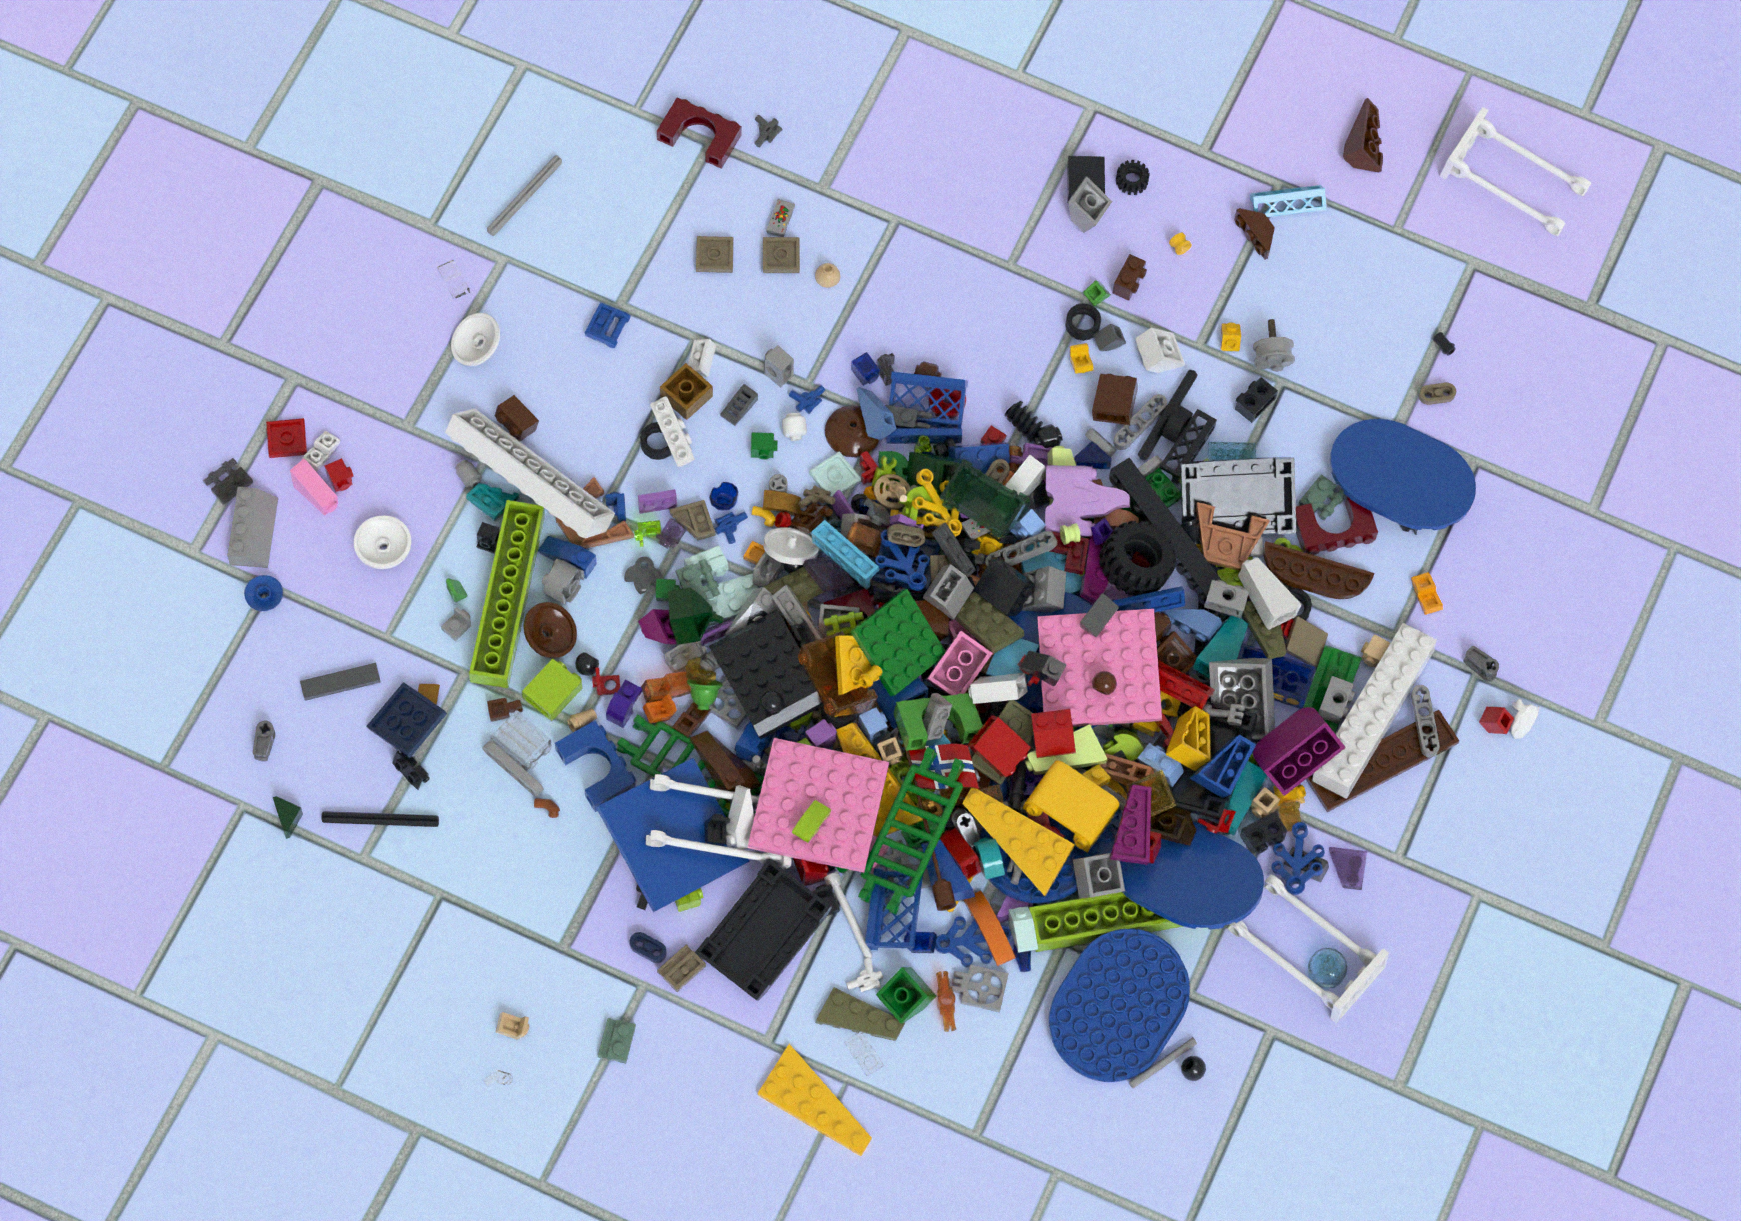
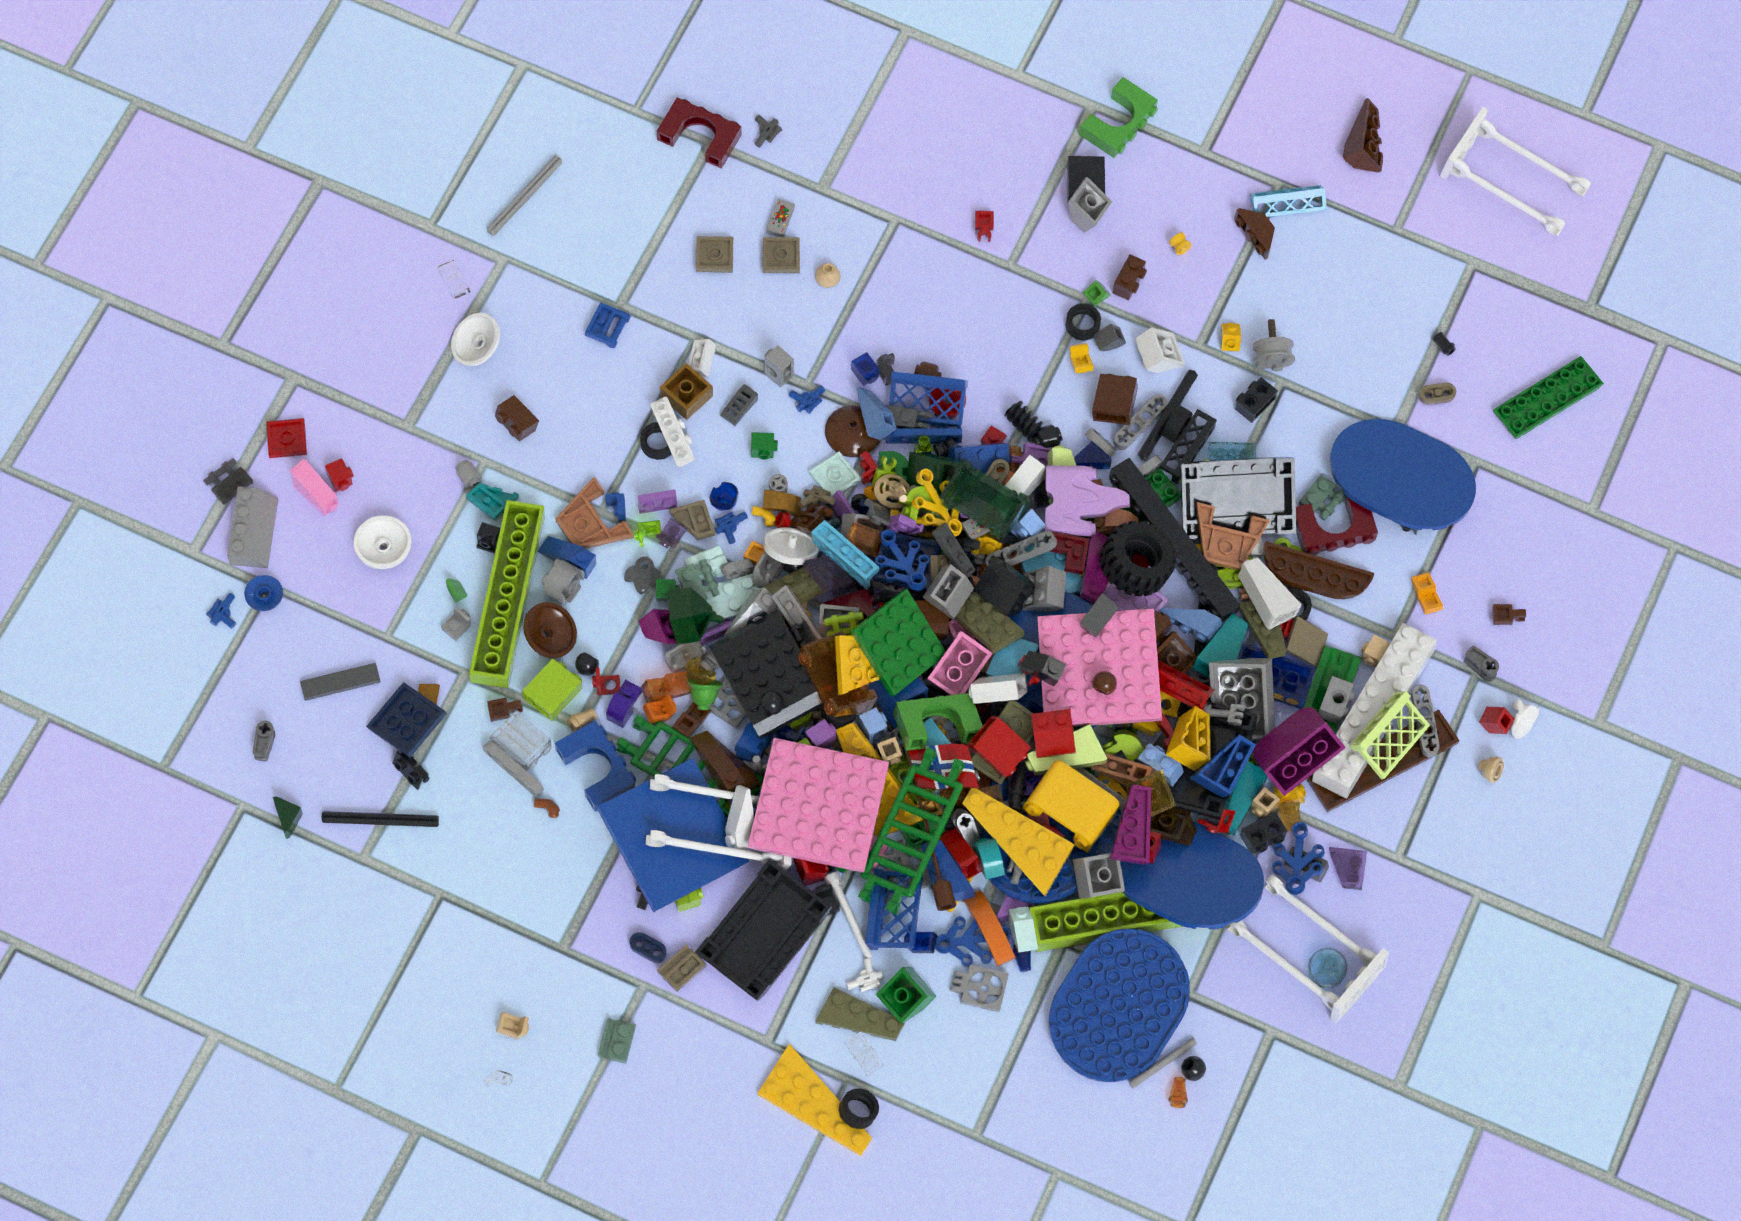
(221, 612): none -> blue piece
(322, 450): white slope -> none
(529, 473): white brick -> none
(716, 830): black bracket -> none
(737, 569): none -> light grey beam
(794, 426): white head -> none
(811, 821): lime slope -> none
(866, 1098): none -> black tyre
(867, 679): yellow pin -> none
(906, 535): dark tan plate -> none
(936, 716): light grey bracket -> none
(946, 1011): clear orange pin -> none
(984, 223): none -> red plate
(1070, 533): yellowish green wheel -> none
(1097, 775): yellow bracket -> none
(1101, 531): dark purple slope -> none
(1112, 138): none -> bright green arch
(1130, 186): black tyre -> none
(1157, 600): blue fence -> none
(1178, 1093): none -> clear orange cone
(1191, 527): black cone -> none
(1217, 602): light grey brick -> none
(1377, 725): none -> yellowish green fence
(1492, 768): none -> tan brick
(1504, 614): none -> reddish brown plate
(1548, 397): none -> green plate

